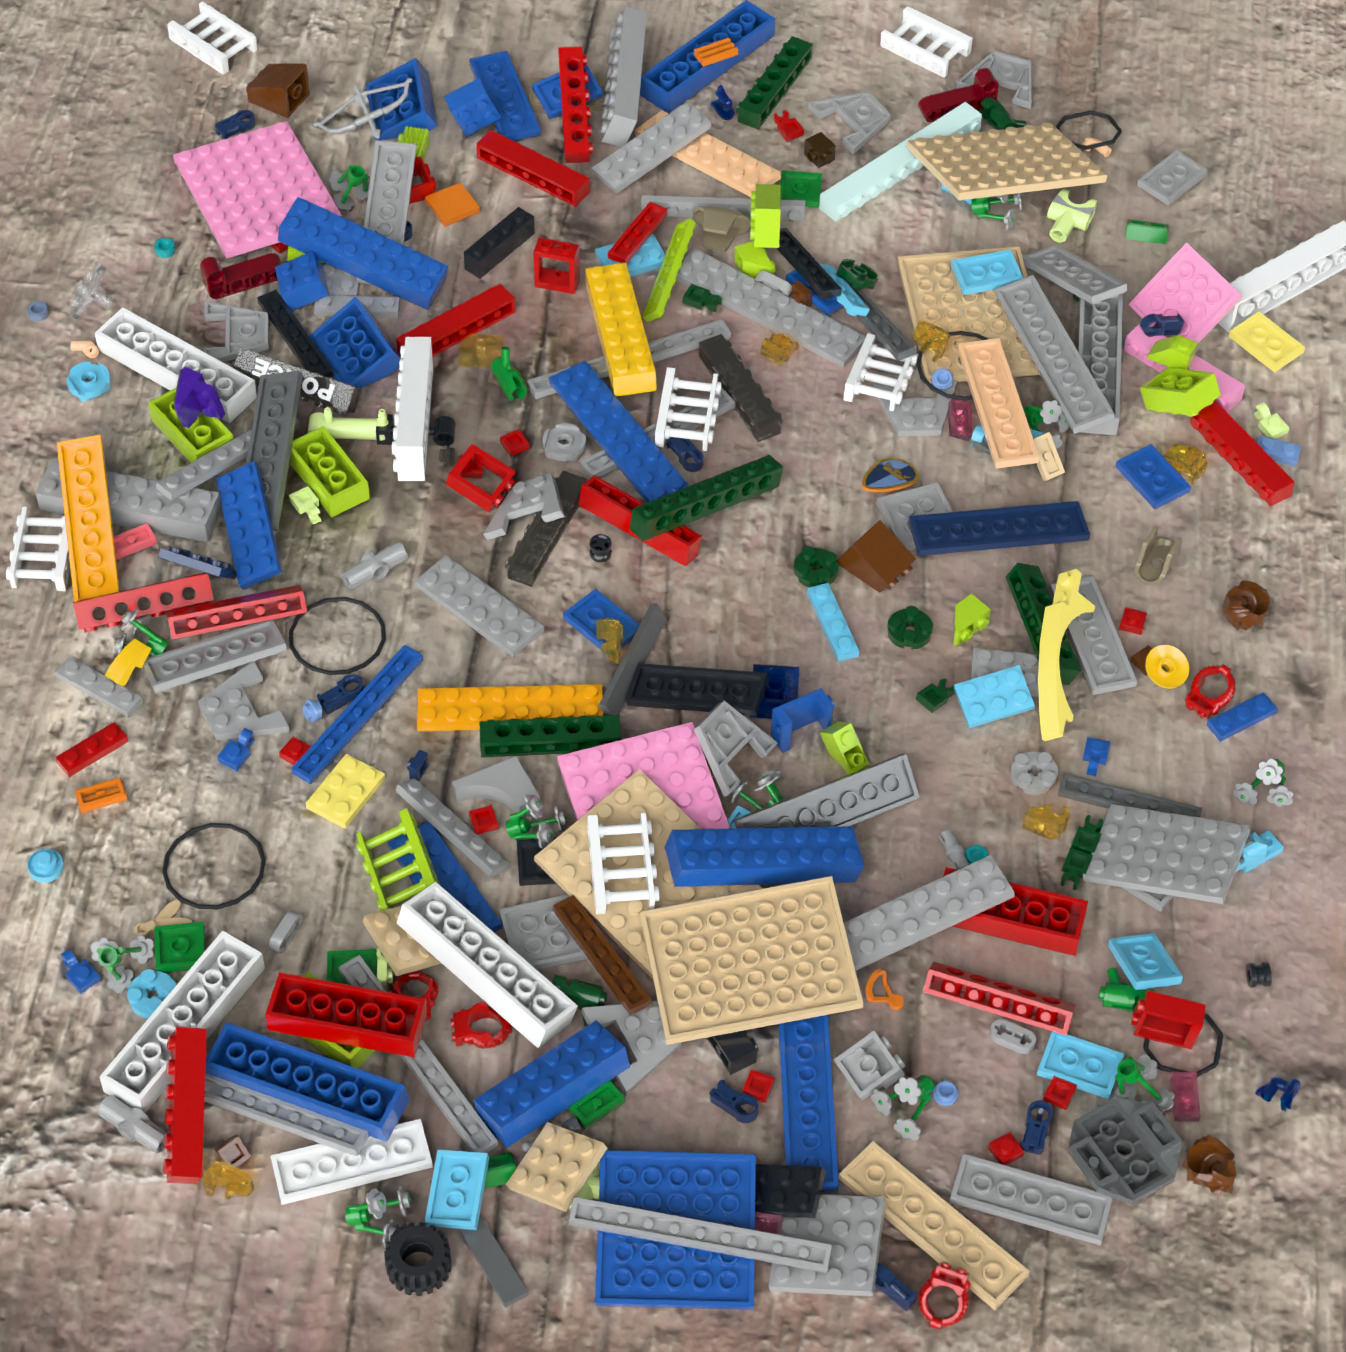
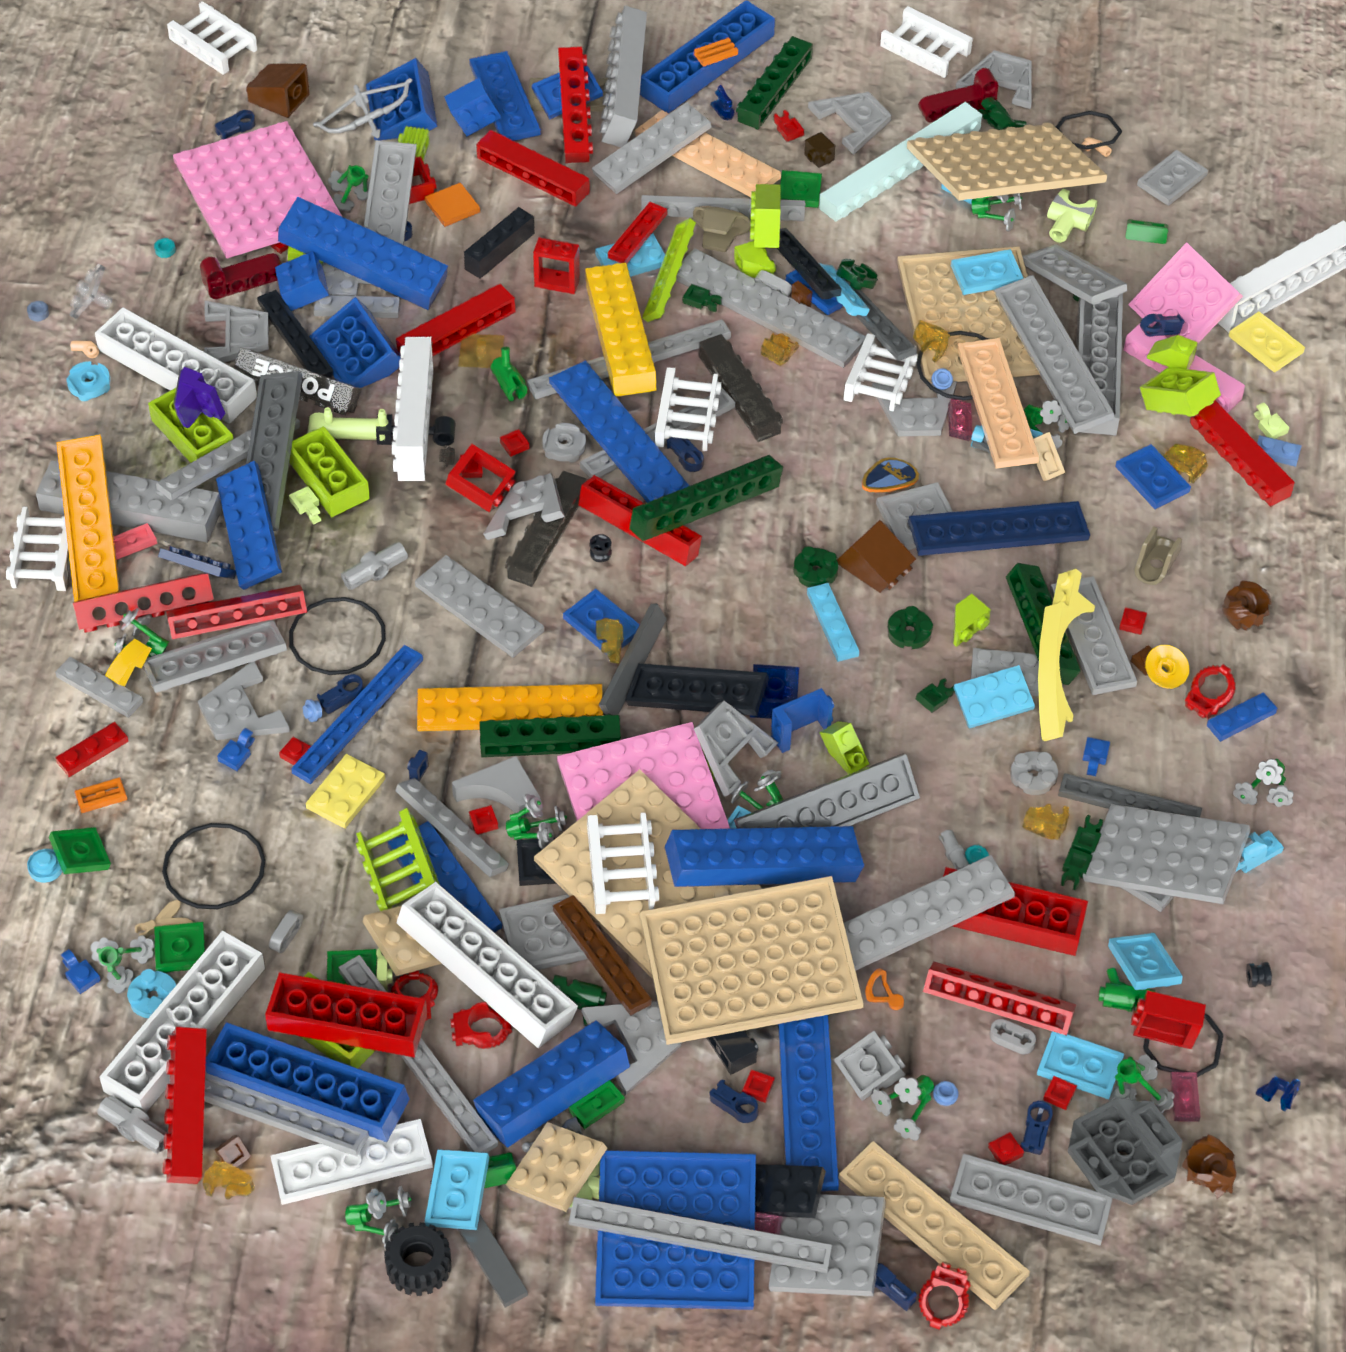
(79, 850): none -> green plate

